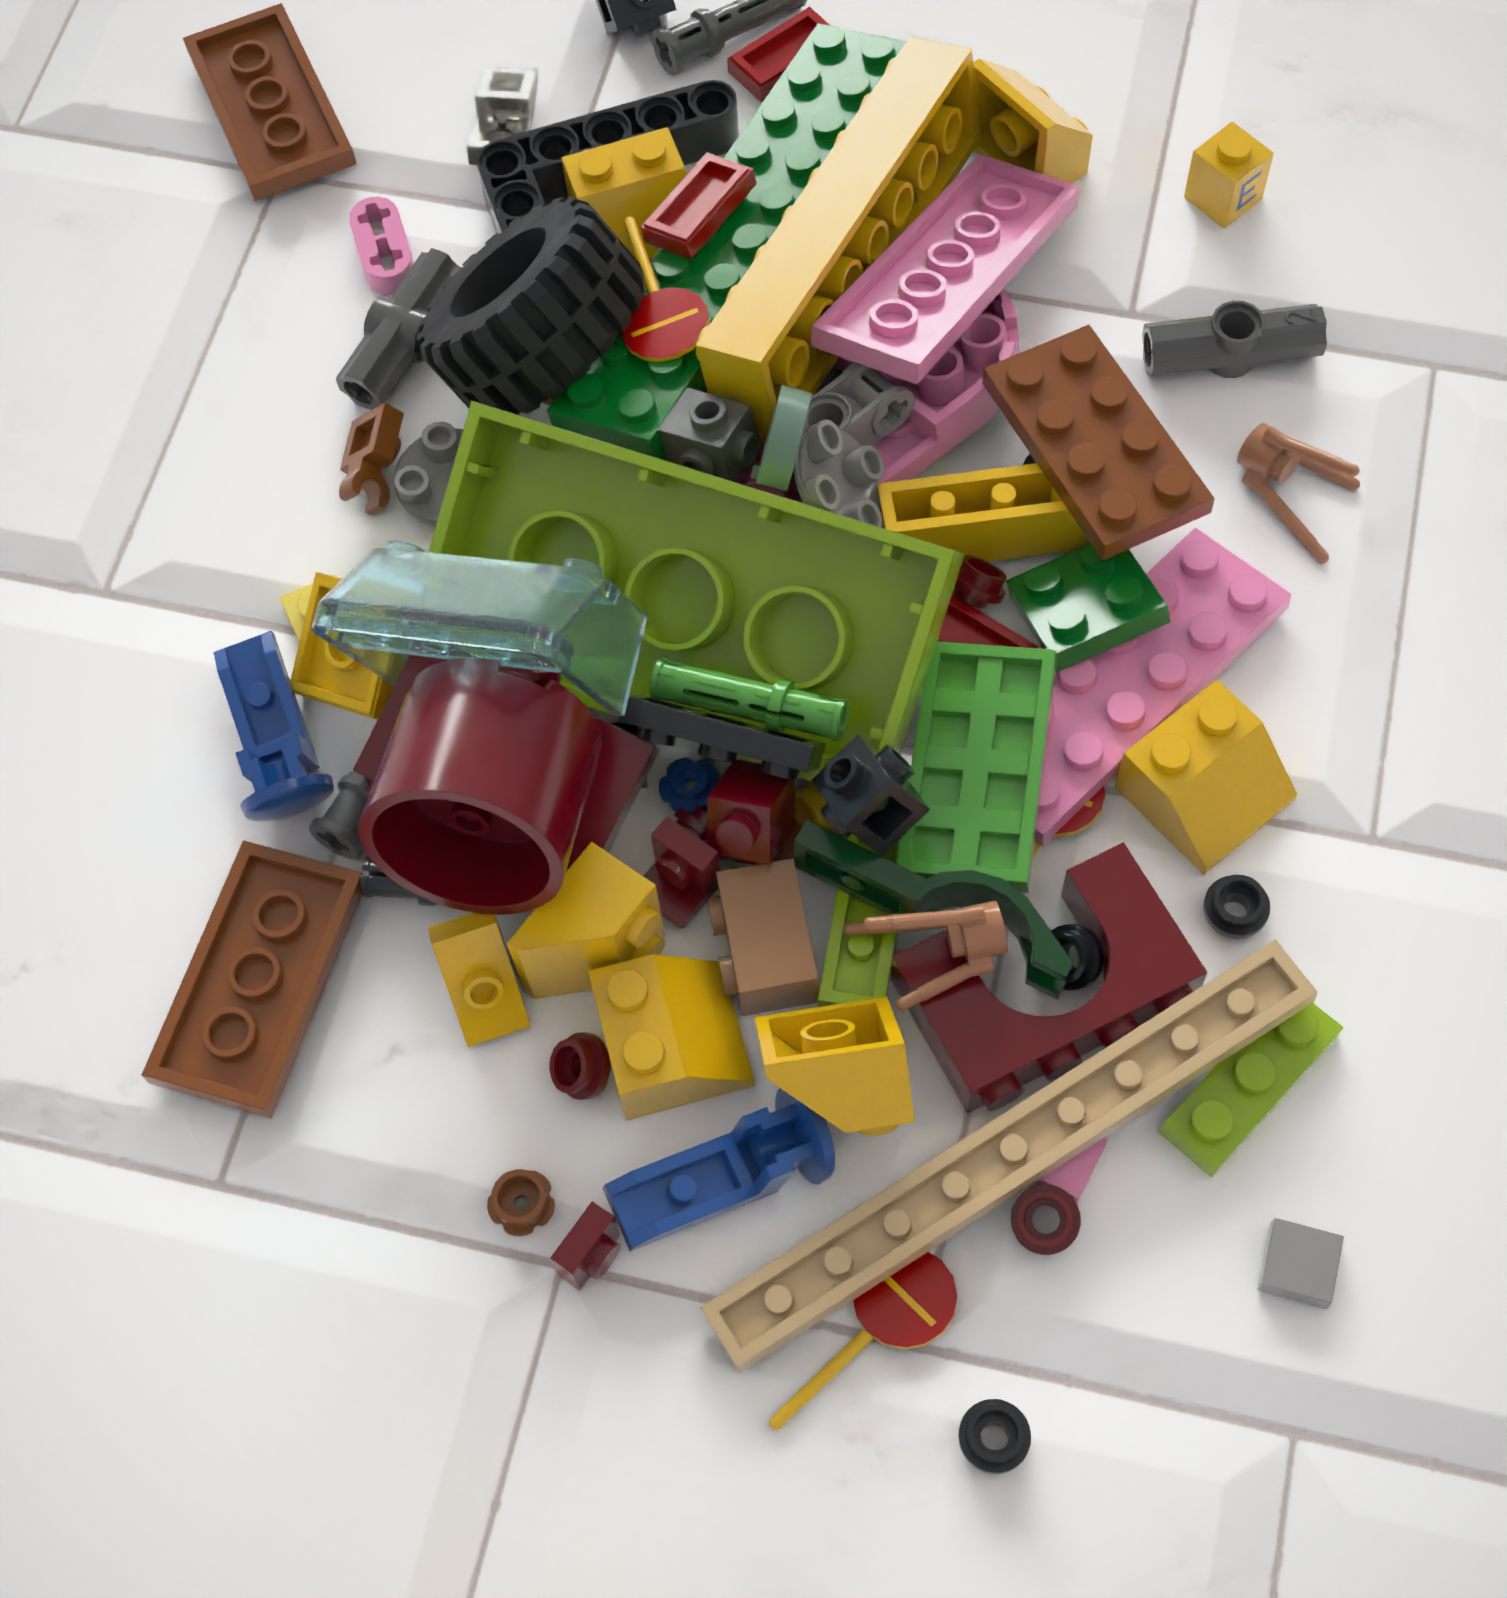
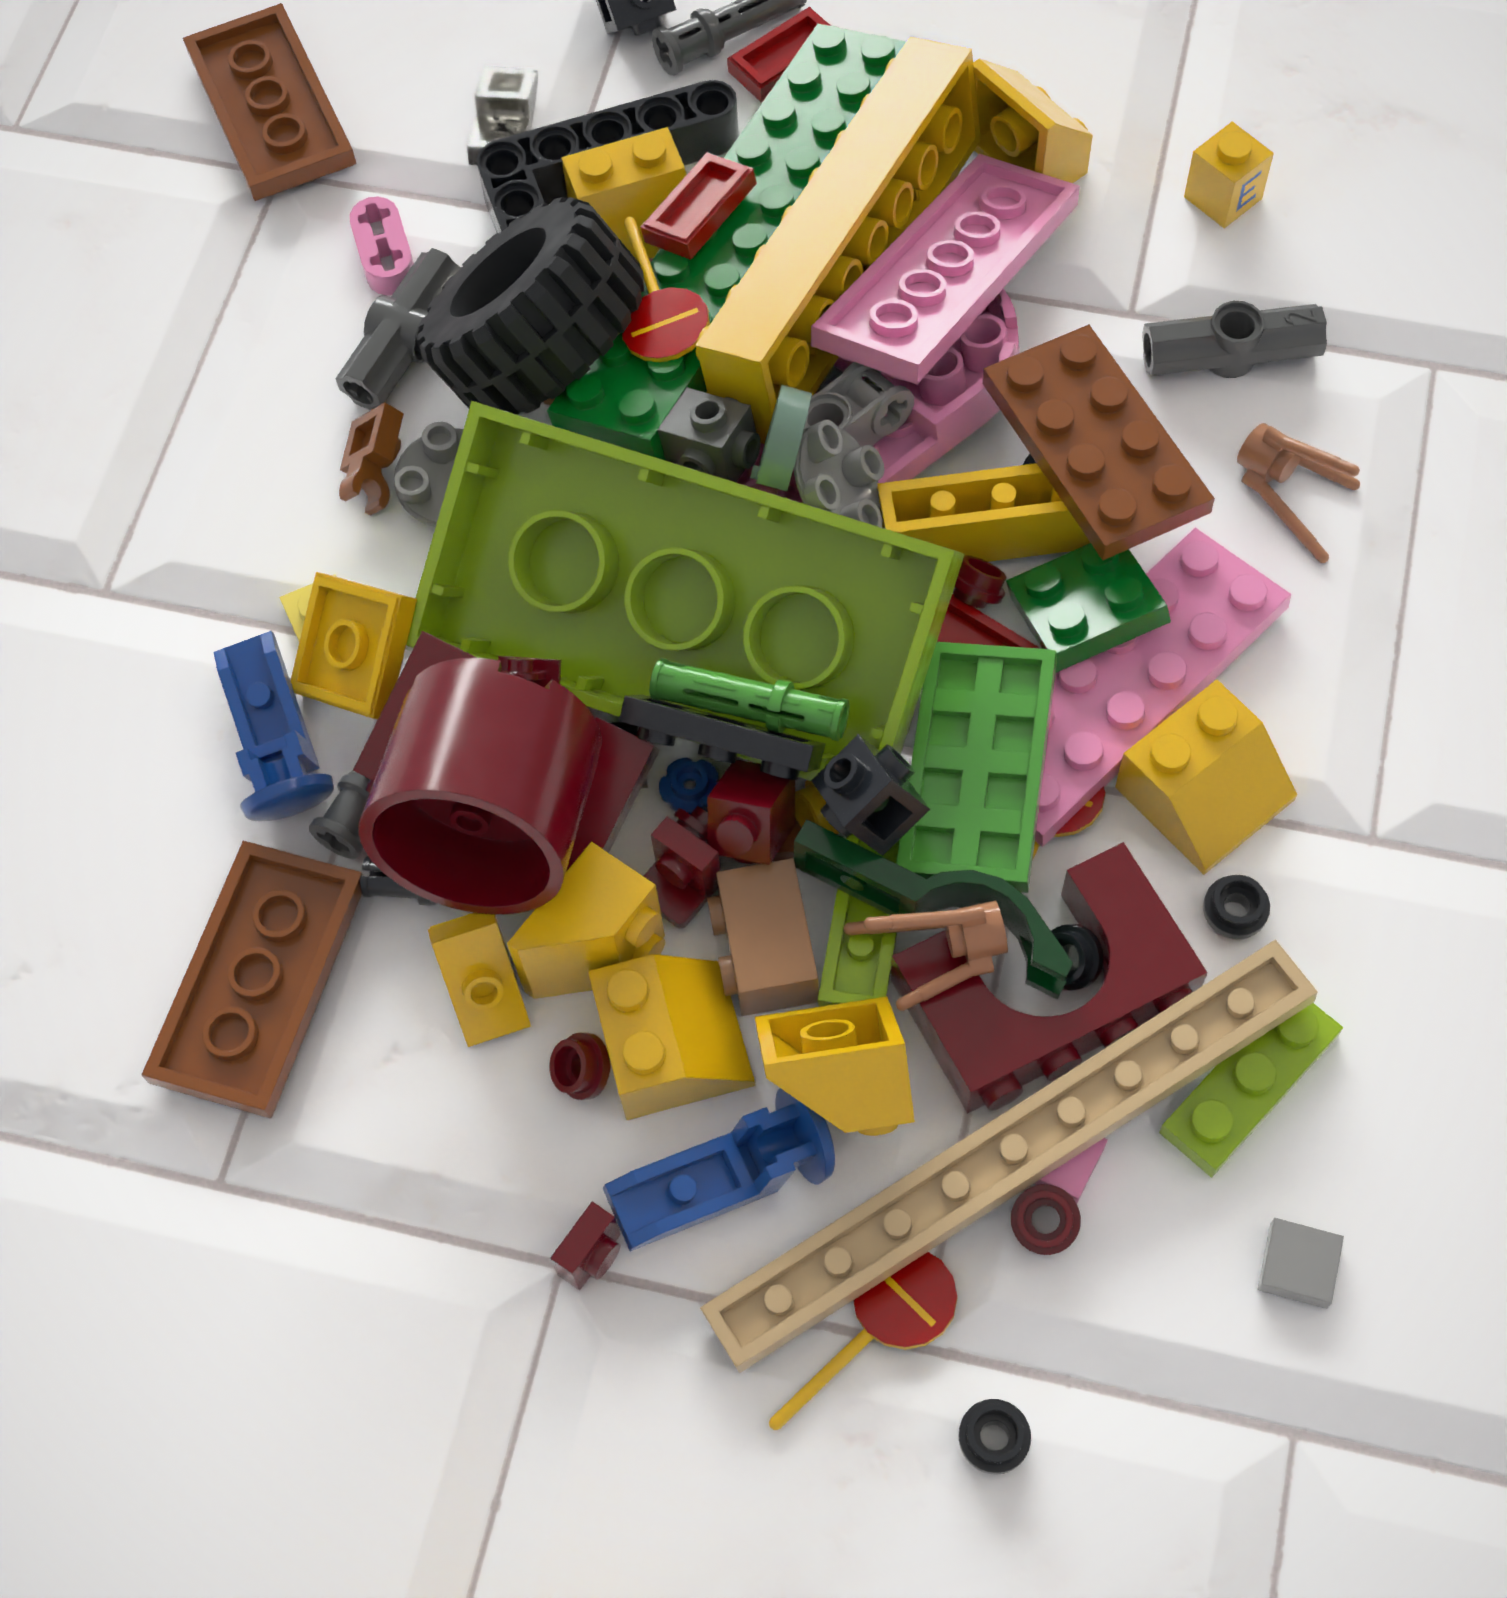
(489, 609): clear light blue windscreen -> none
(513, 1186): dark orange plate -> none

